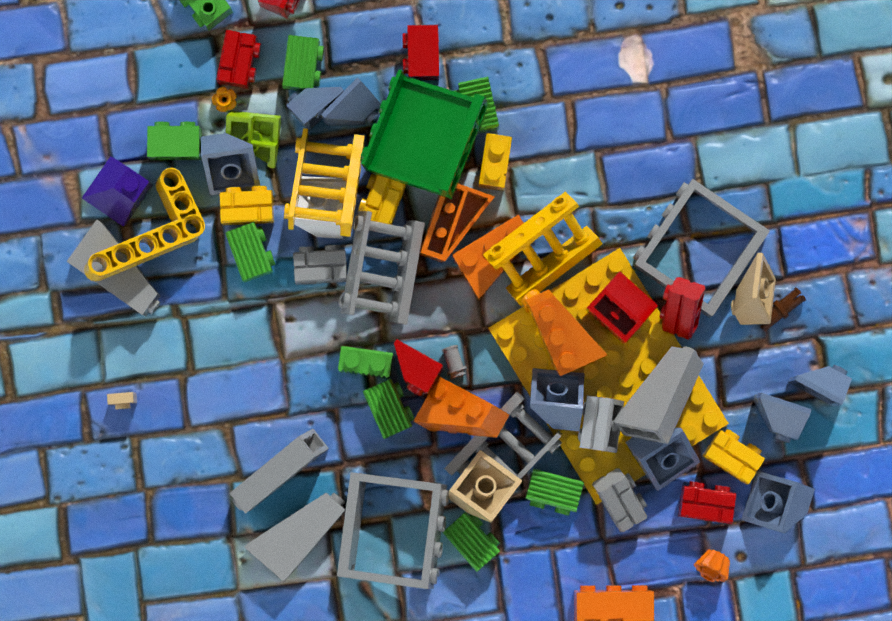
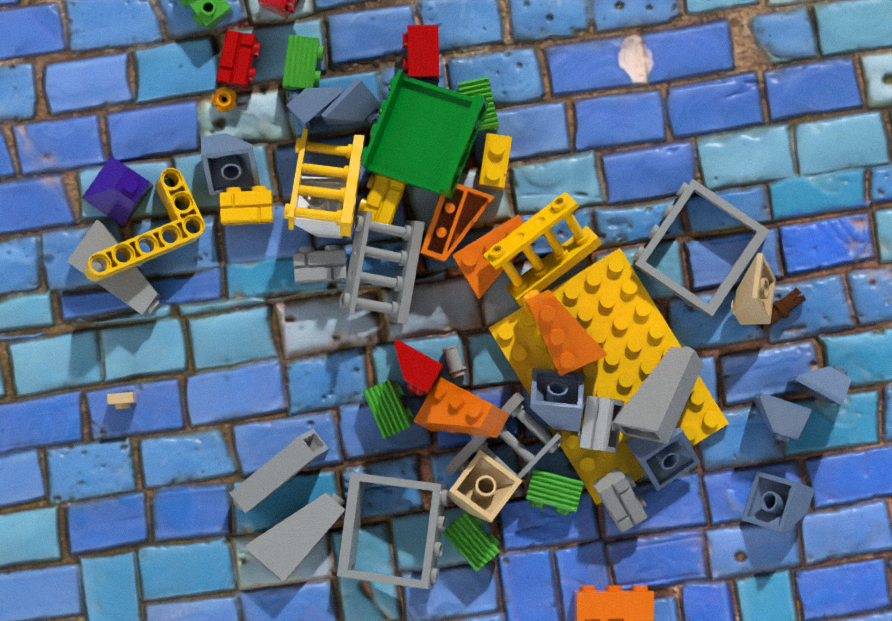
(174, 142): bright green brick -> none
(249, 251): bright green brick -> none
(258, 130): lime slope -> none
(365, 362): bright green brick -> none
(621, 307): red slope -> none
(682, 307): red brick -> none
(707, 504): red brick -> none
(713, 566): orange piece -> none
(734, 456): yellow brick -> none

